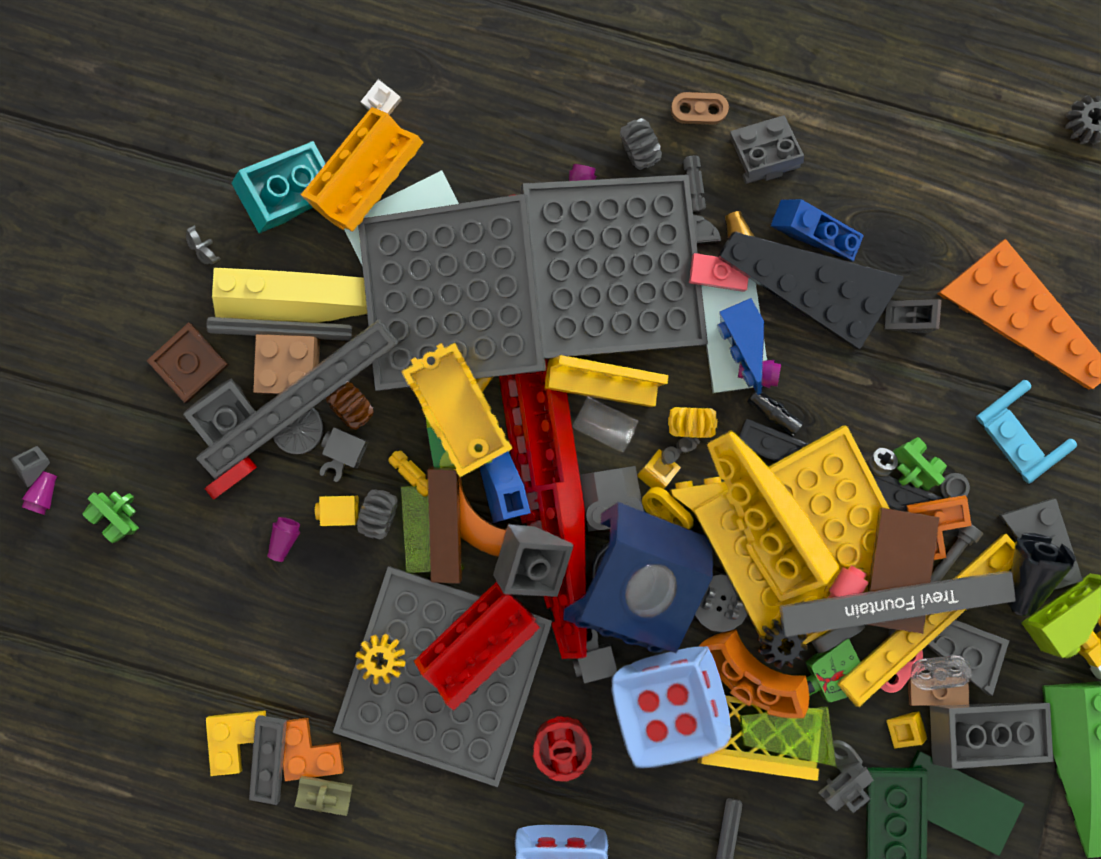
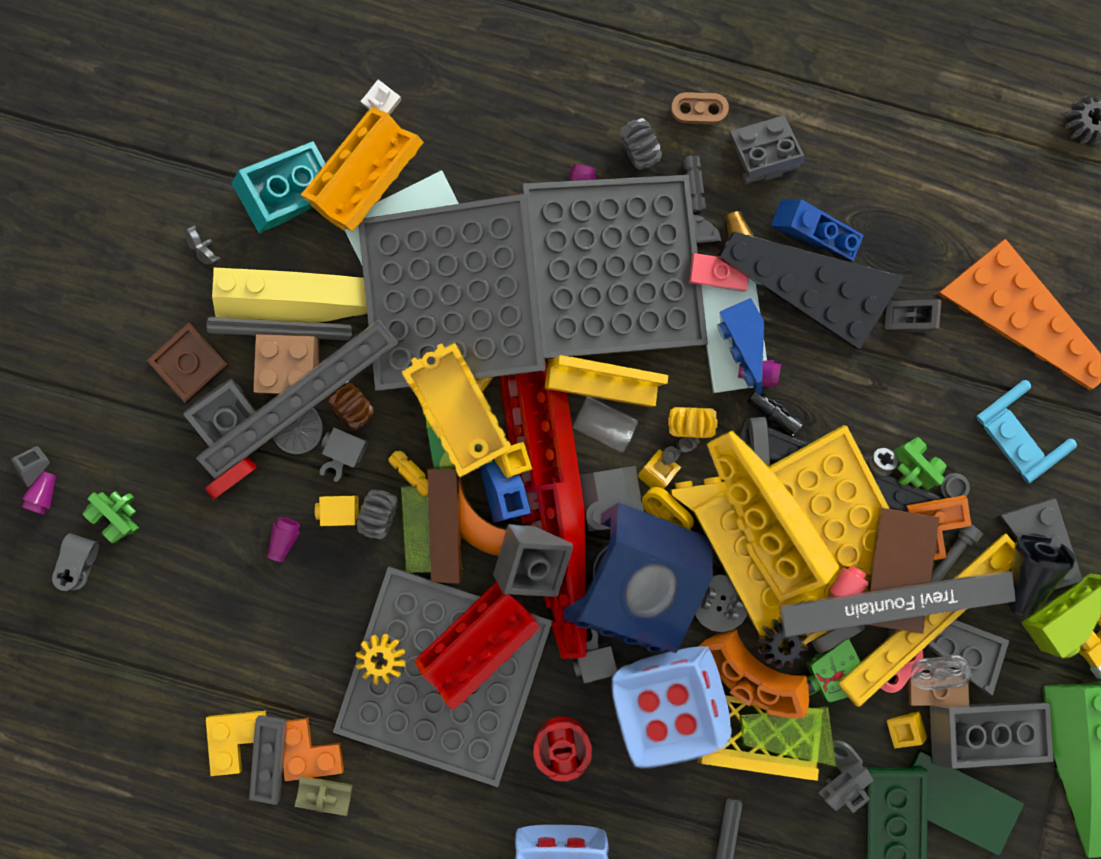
(76, 558): none -> dark grey piece
(514, 461): none -> yellow slope
(759, 438): none -> dark grey beam

